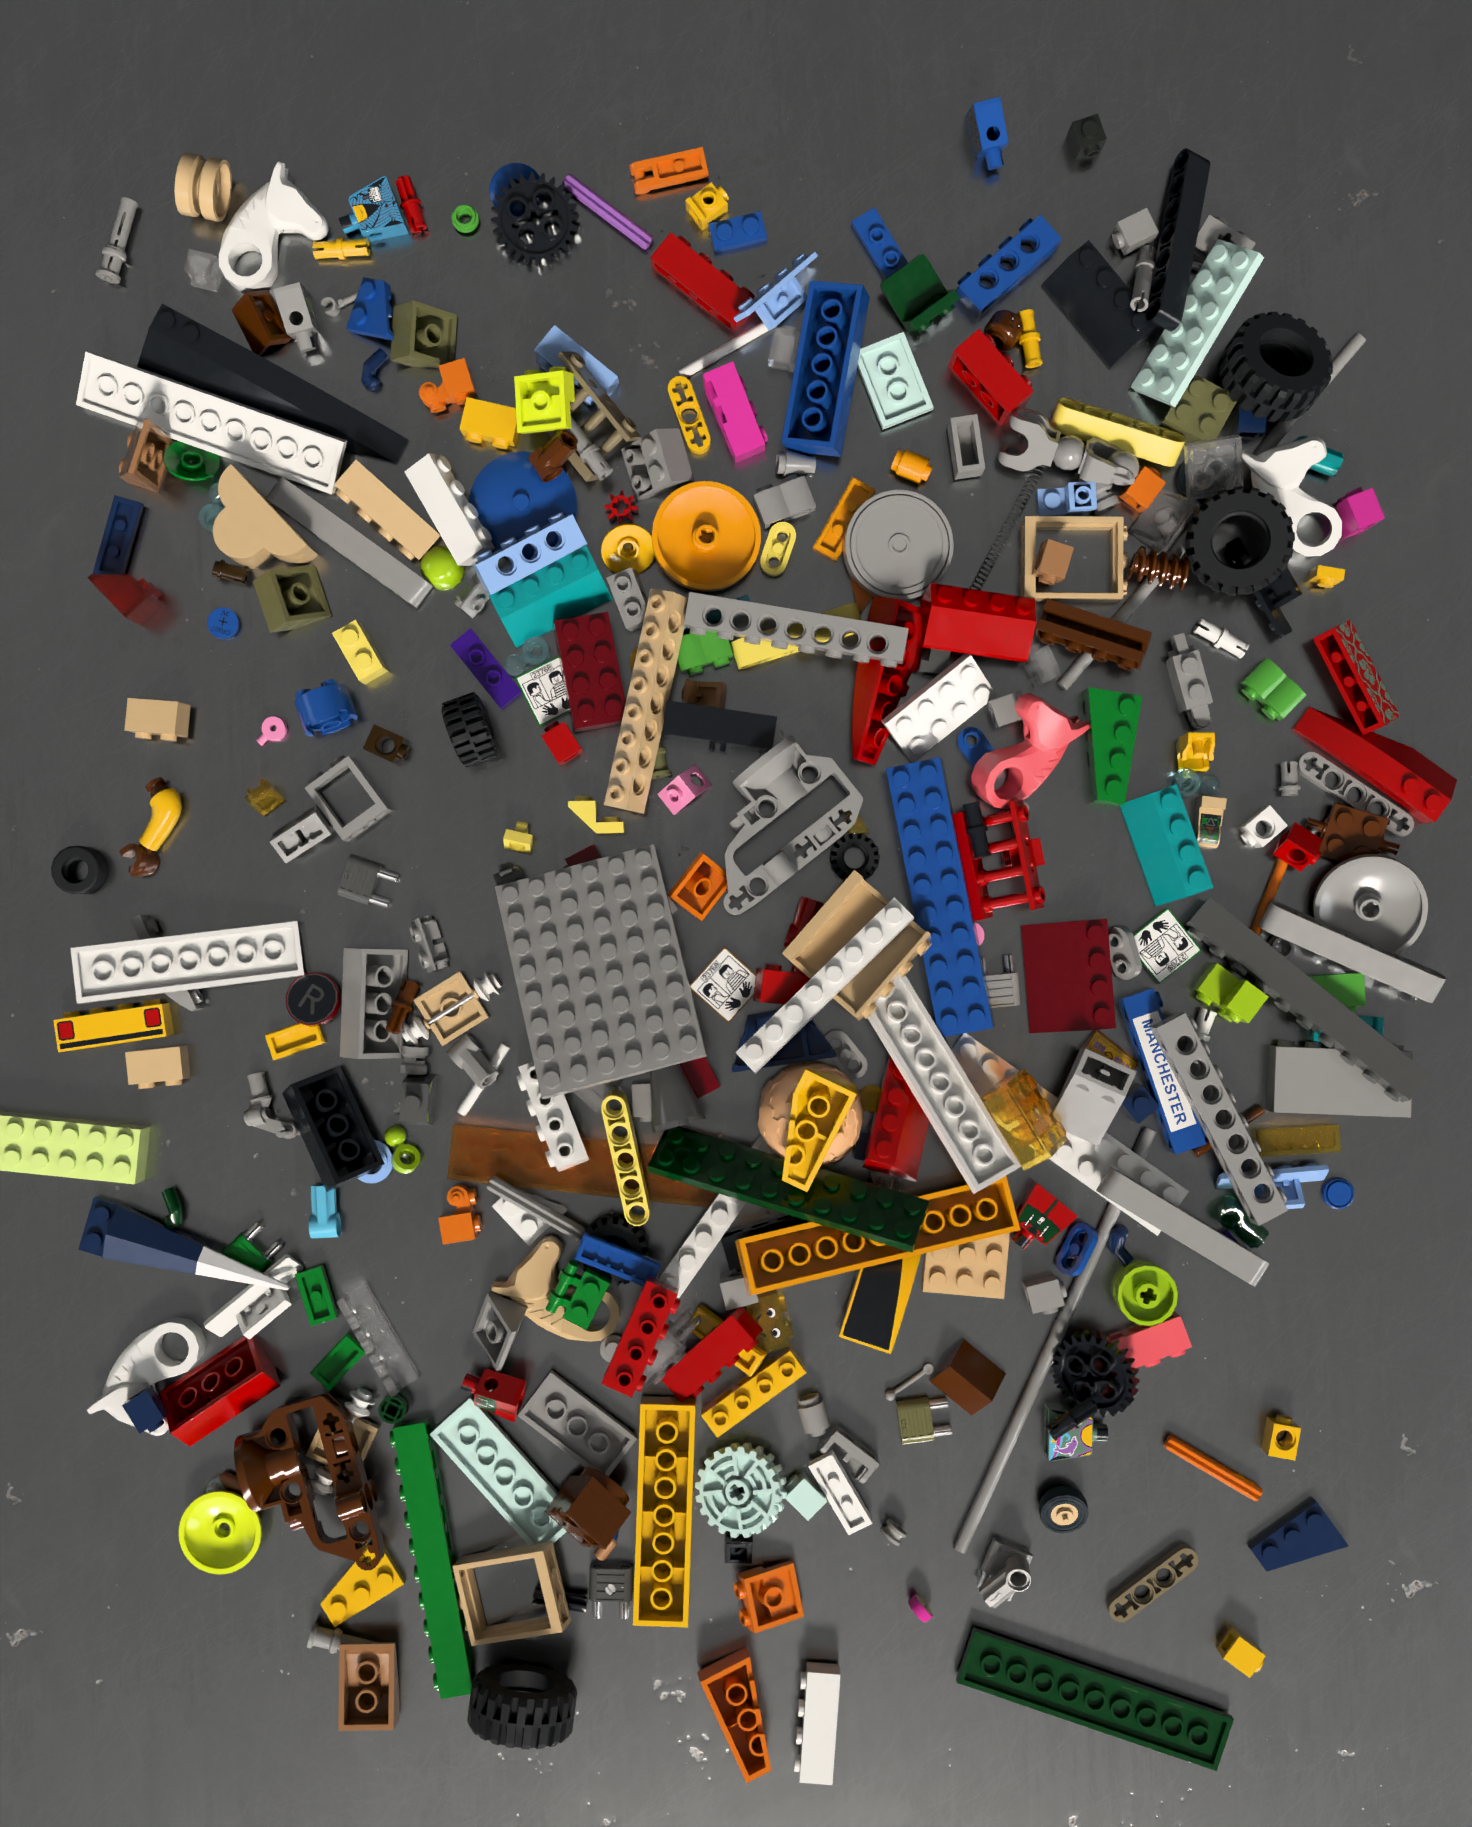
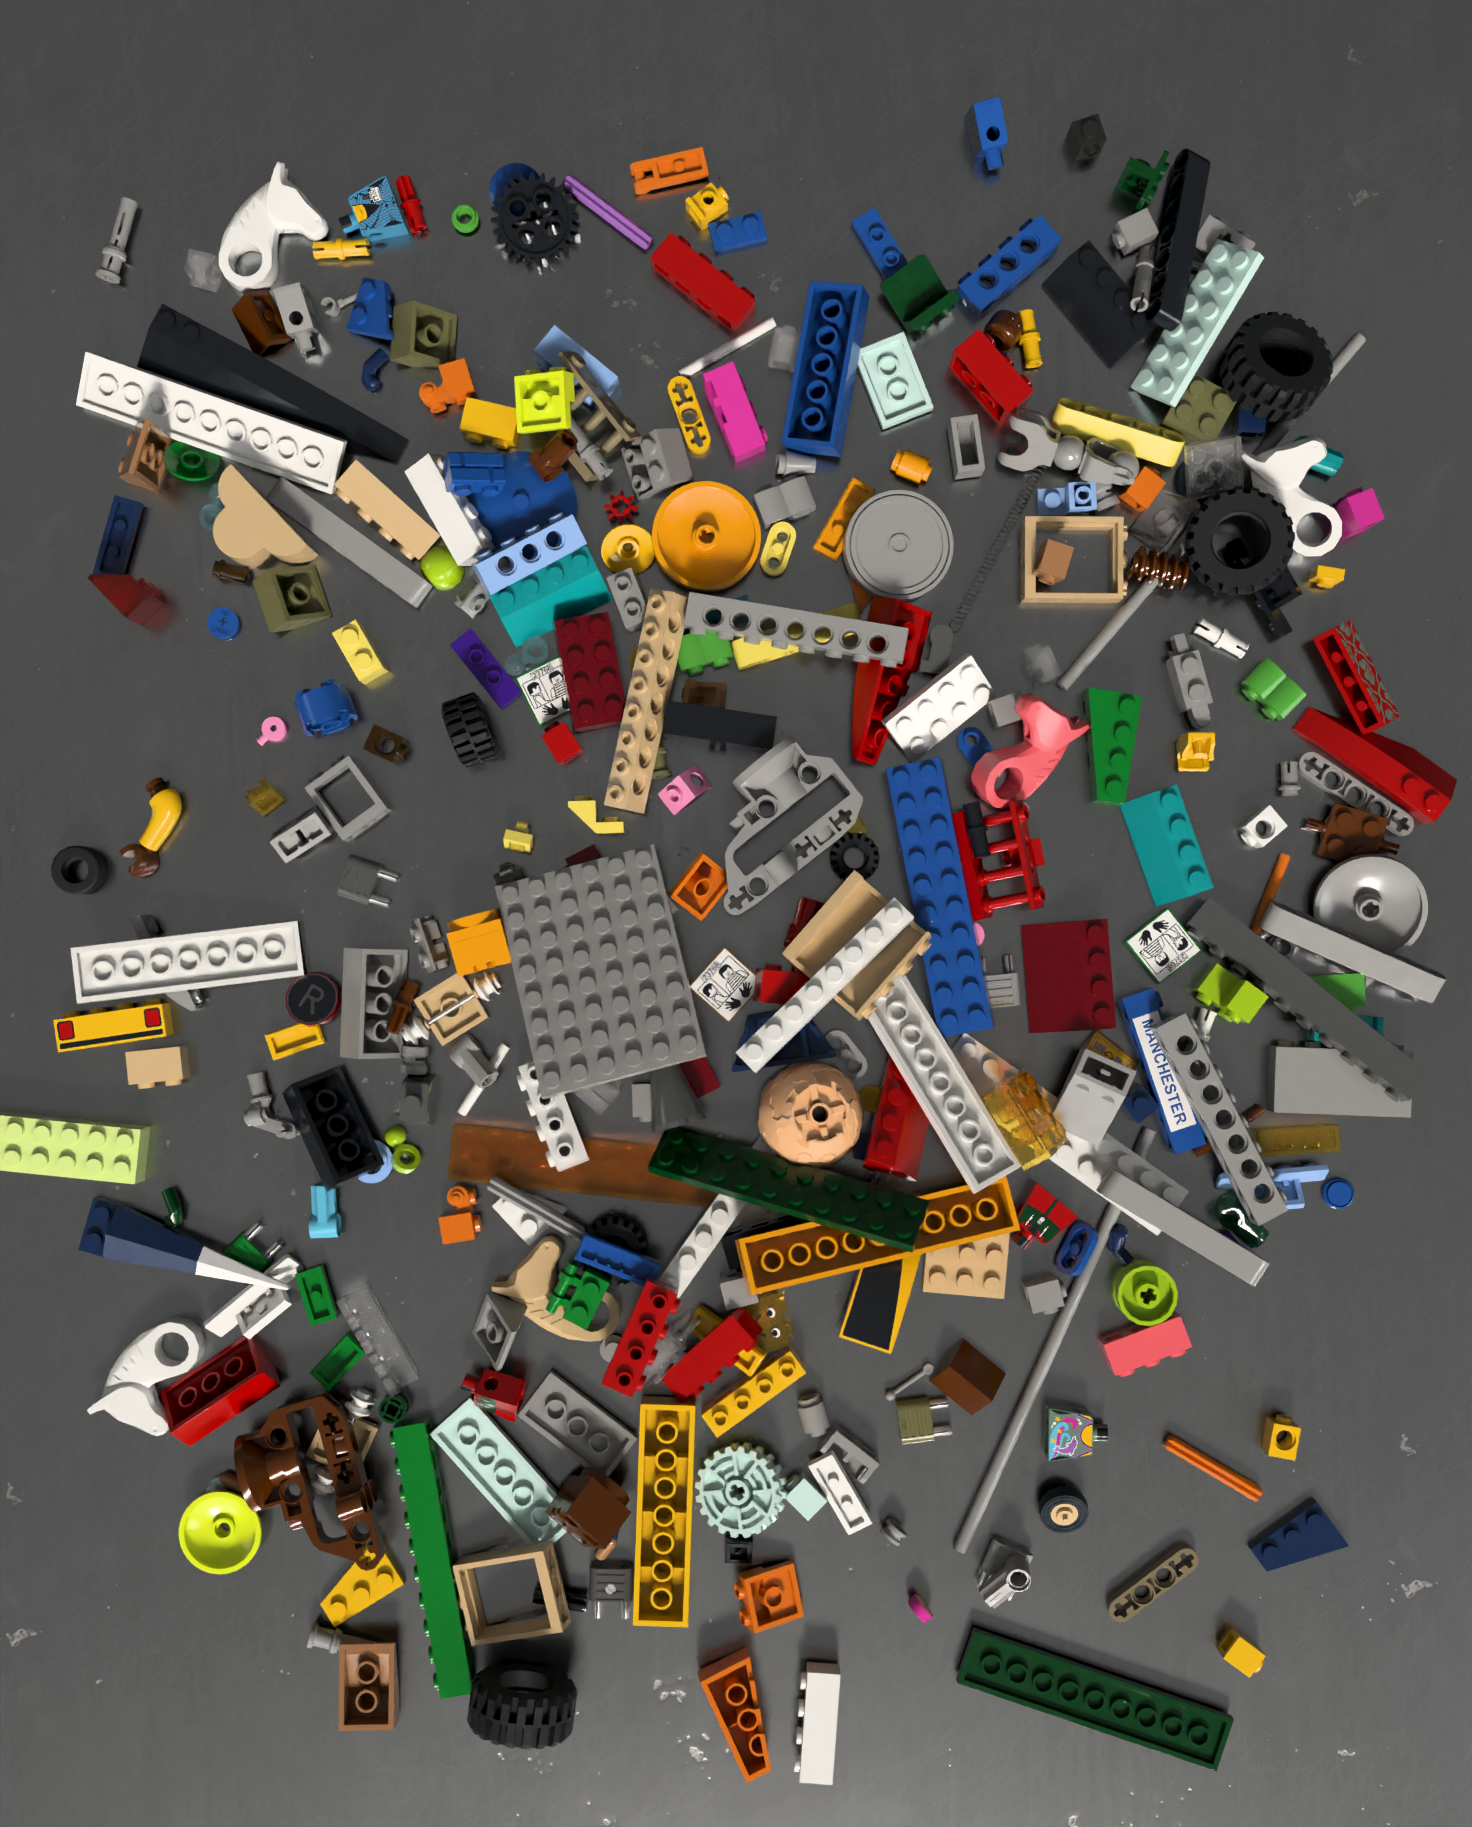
(146, 1410): dark blue brick -> none
(157, 717): tan brick -> none
(203, 186): tan wheel -> none
(474, 473): none -> blue brick
(478, 942): none -> light orange piece
(623, 1170): light yellow beam -> none
(780, 298): light blue bracket -> none
(815, 1118): yellow wedge -> none
(977, 622): red slope -> none
(1072, 1418): black axle -> none
(1093, 634): reddish brown brick -> none
(1096, 1372): black gear -> none
(1124, 952): light grey plate -> none
(1142, 180): none -> dark green bracket
(1207, 785): clear light blue plate -> none
(1208, 820): leg -> none
(1298, 847): red brick -> none

